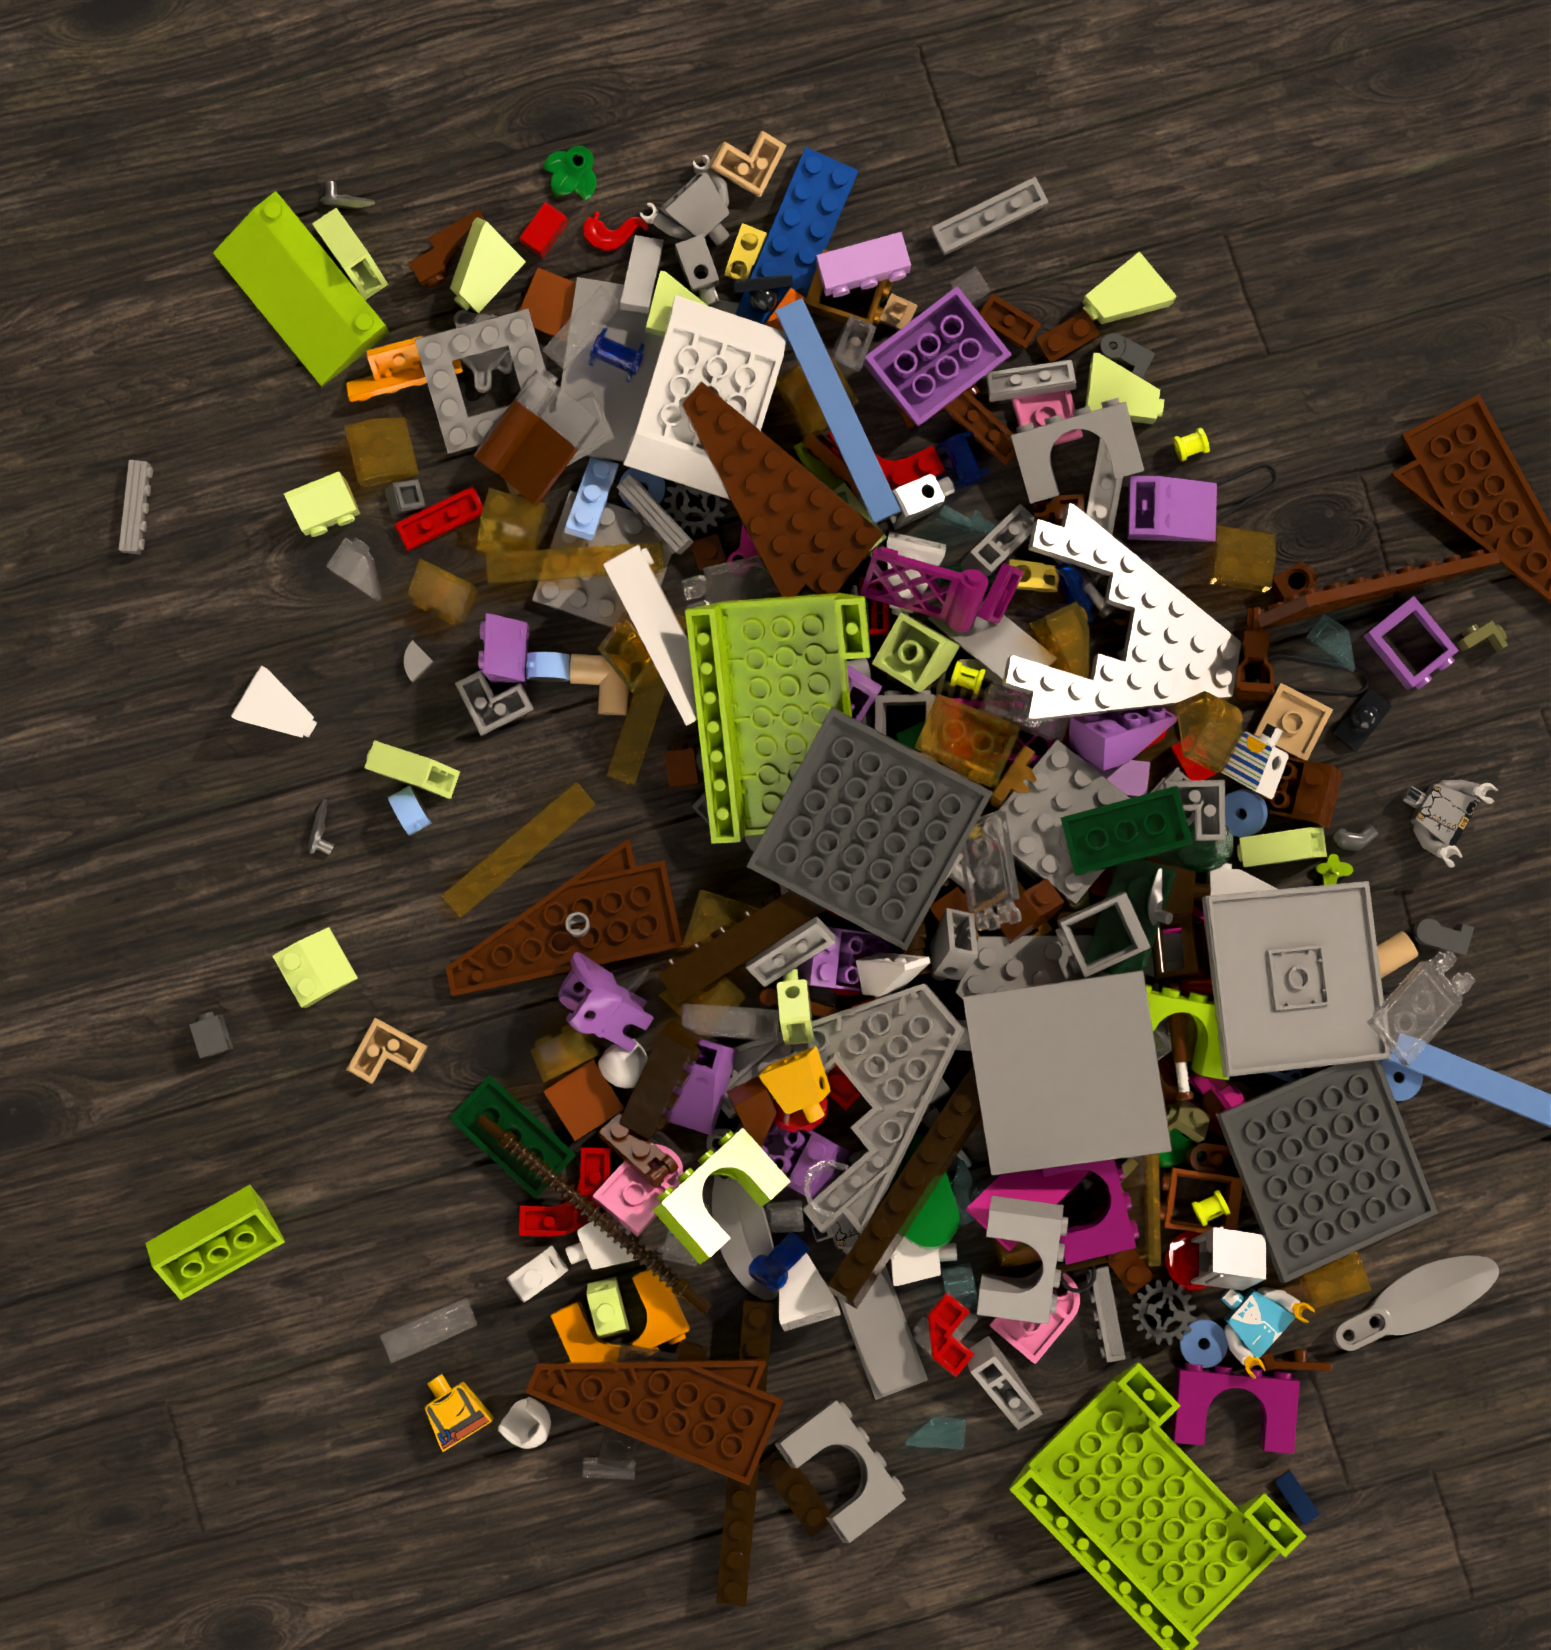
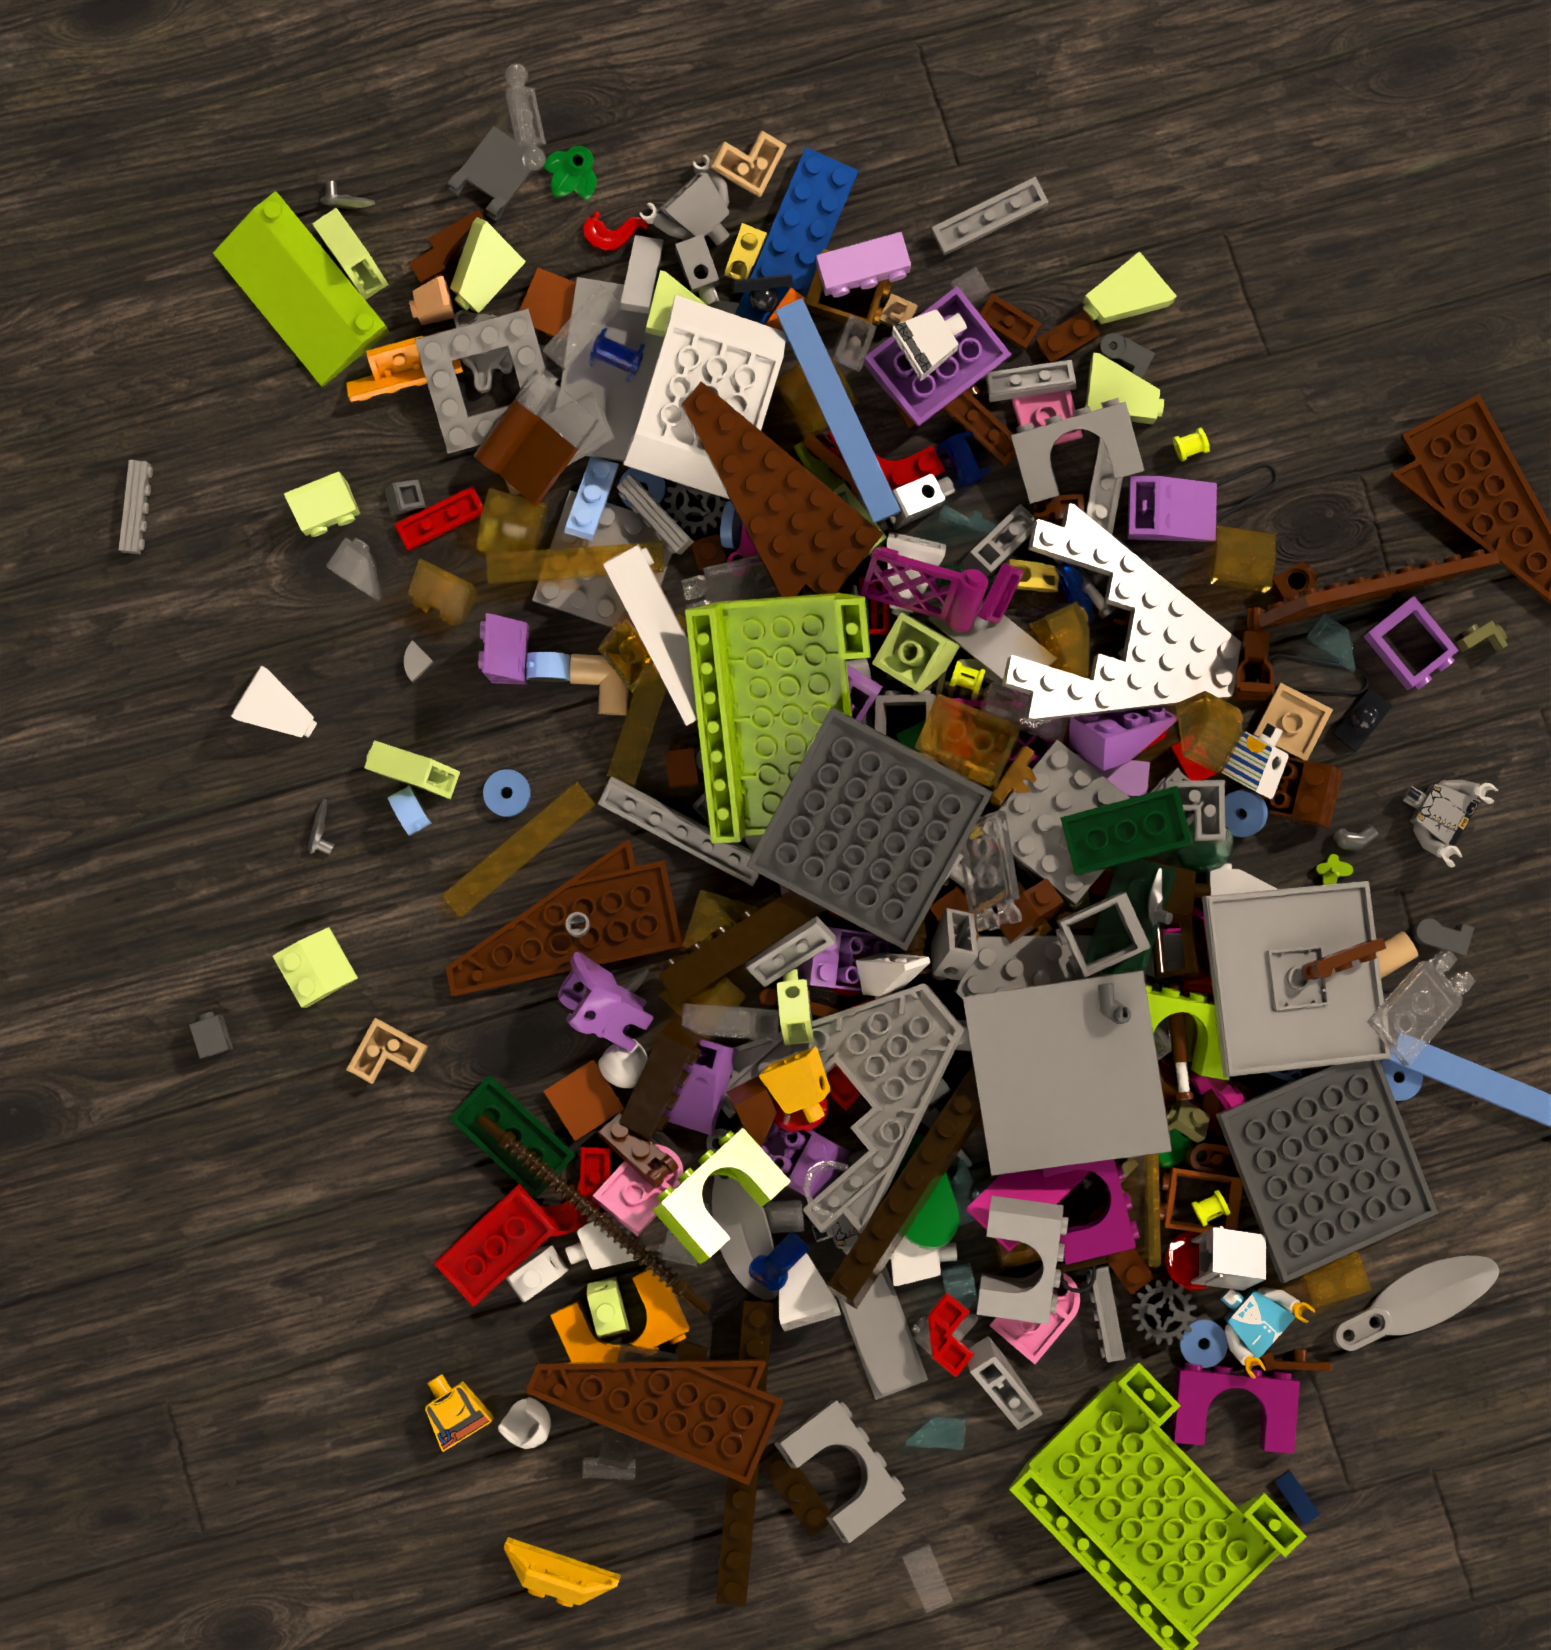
(214, 1242): lime slope -> none
(381, 450): clear yellow slope -> none
(428, 1330): clear slope -> none
(432, 302): none -> light nougat slope
(489, 710): light grey brick -> none
(493, 793): none -> medium blue piece
(495, 170): none -> dark grey flag
(496, 1245): none -> red tile
(525, 116): none -> clear plate
(544, 230): red piece -> none
(558, 1575): none -> yellow wedge
(563, 1052): clear yellow slope -> none
(677, 829): none -> light grey tile
(730, 527): none -> medium blue piece
(927, 1578): none -> clear tile
(928, 340): none -> white torso
(1110, 1007): none -> dark grey arm
(1282, 847): yellowish green slope -> none
(1342, 959): none -> reddish brown plate

